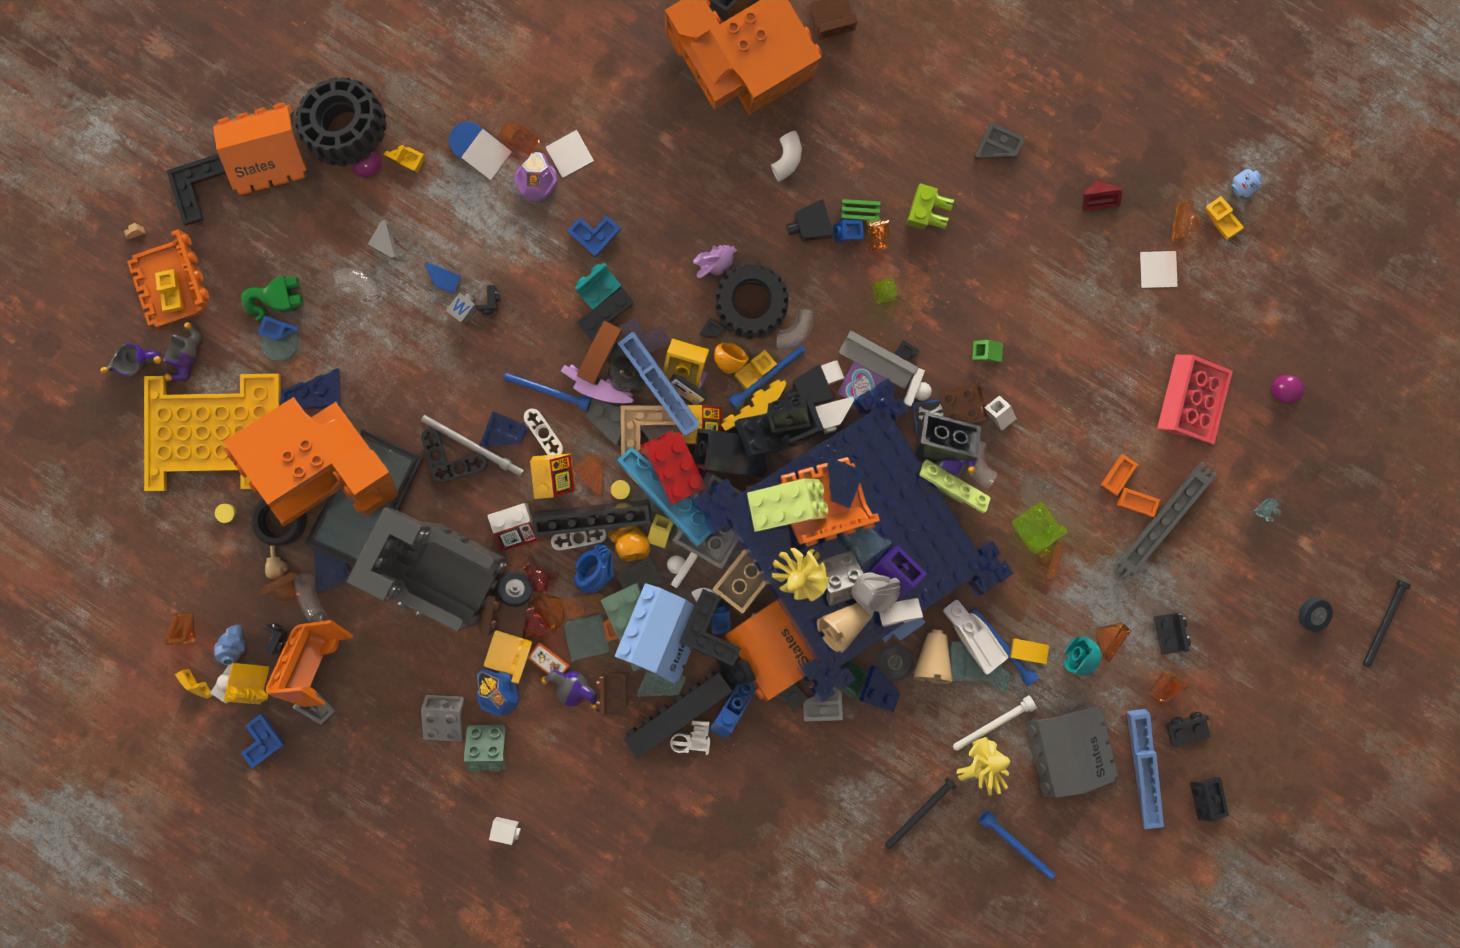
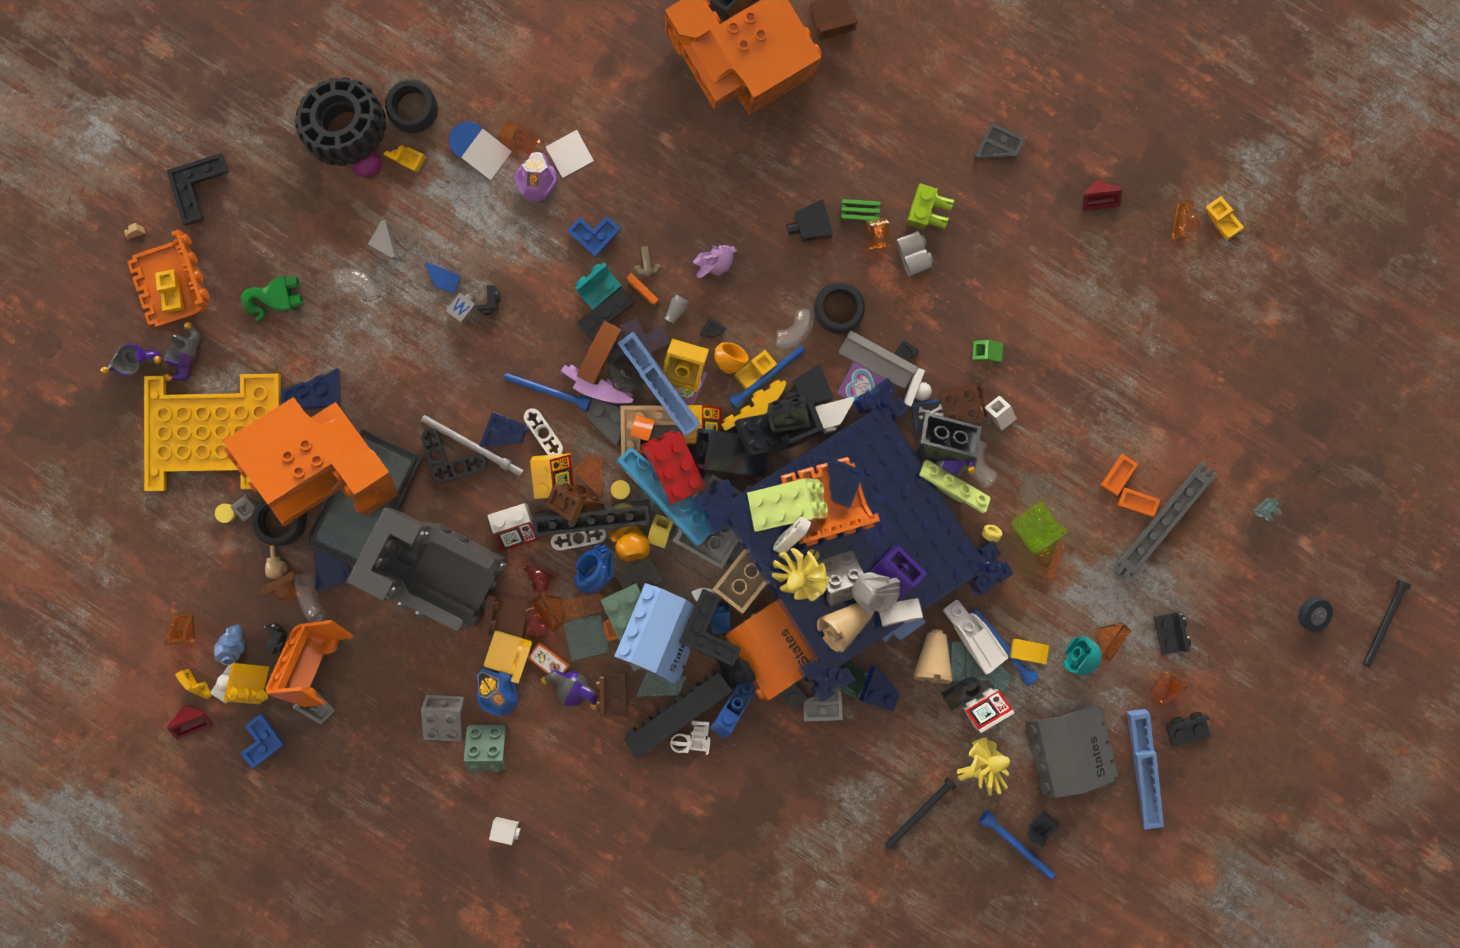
(188, 722): none -> dark red slope
(244, 507): none -> light grey tile
(259, 149): orange hinge -> none
(275, 329): blue slope -> none
(280, 349): clear light blue tile -> none
(402, 89): none -> black tyre
(514, 589): black wheel -> none
(569, 500): none -> reddish brown bracket
(642, 427): none -> orange brick
(644, 291): none -> orange tile
(647, 270): none -> dark tan piece
(676, 308): none -> light grey cone
(677, 565): white tile -> none
(688, 390): slope -> none
(758, 276): black tyre -> none
(791, 156): white cylinder -> none
(792, 535): none -> white beam
(832, 372): white brick -> none
(848, 231): blue bracket -> none
(853, 293): none -> black tyre
(865, 543): clear light blue wing -> none
(885, 290): clear neon green brick -> none
(895, 662): black sticker -> none
(913, 253): none -> light grey brick
(957, 694): none -> black piece
(987, 709): none -> slope
(991, 533): none -> light yellow tile
(1026, 705): white piece -> none
(1042, 828): none -> black bracket
(1158, 269): white sticker -> none
(1195, 398): coral slope -> none
(1209, 799): black bracket -> none
(1246, 183): light blue head -> none
(1288, 389): magenta hair -> none

